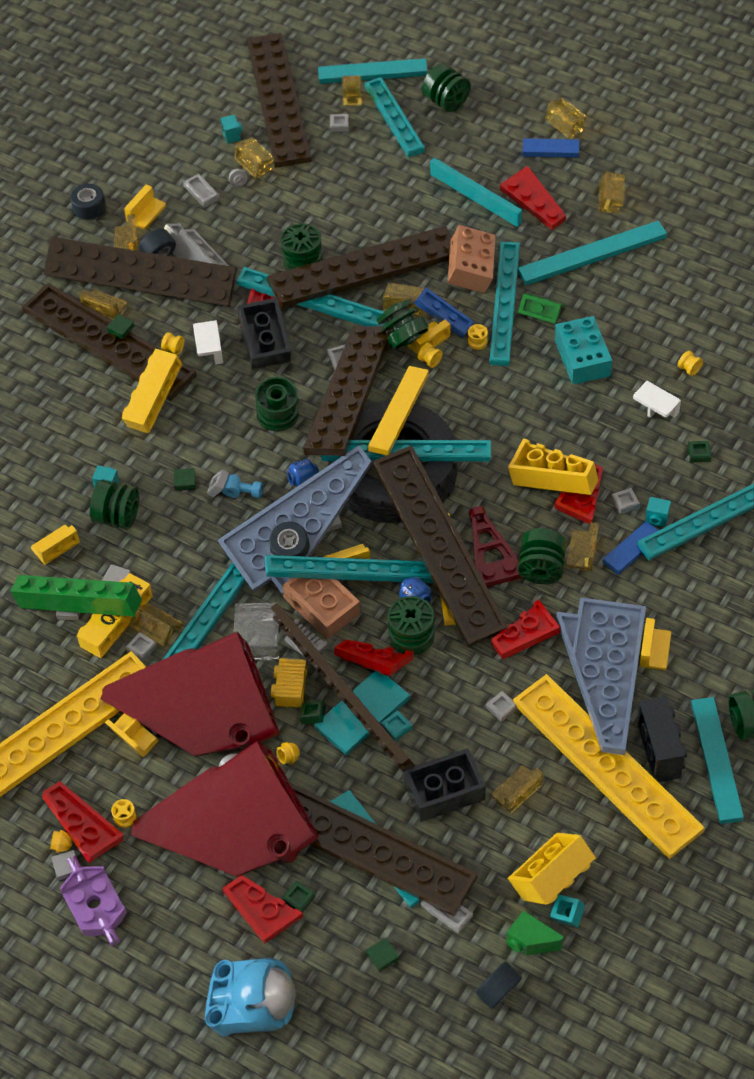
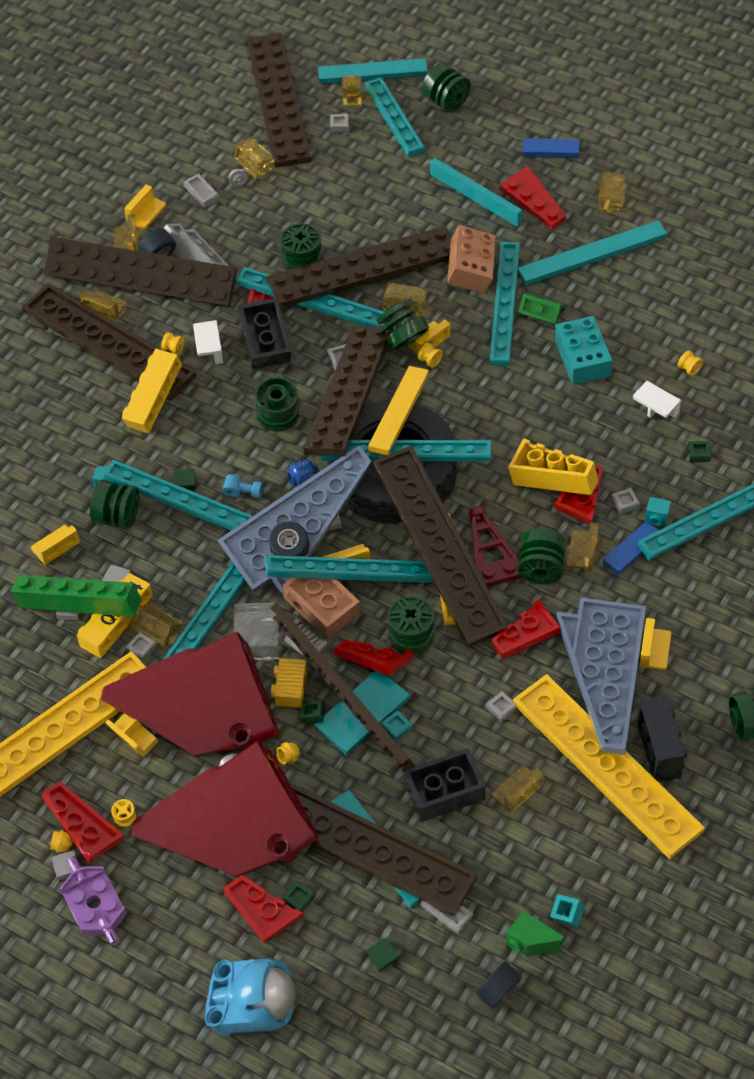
(88, 201): black wheel -> none
(120, 326): dark green tile -> none
(176, 496): none -> teal tile
(217, 483): light grey tile -> none
(231, 128): teal plate -> none
(415, 587): blue head -> none
(442, 311): blue tile -> none
(477, 336): yellow wheel -> none
(552, 868): yellow brick -> none
(565, 117): clear yellow hinge -> none
(717, 760): teal tile -> none

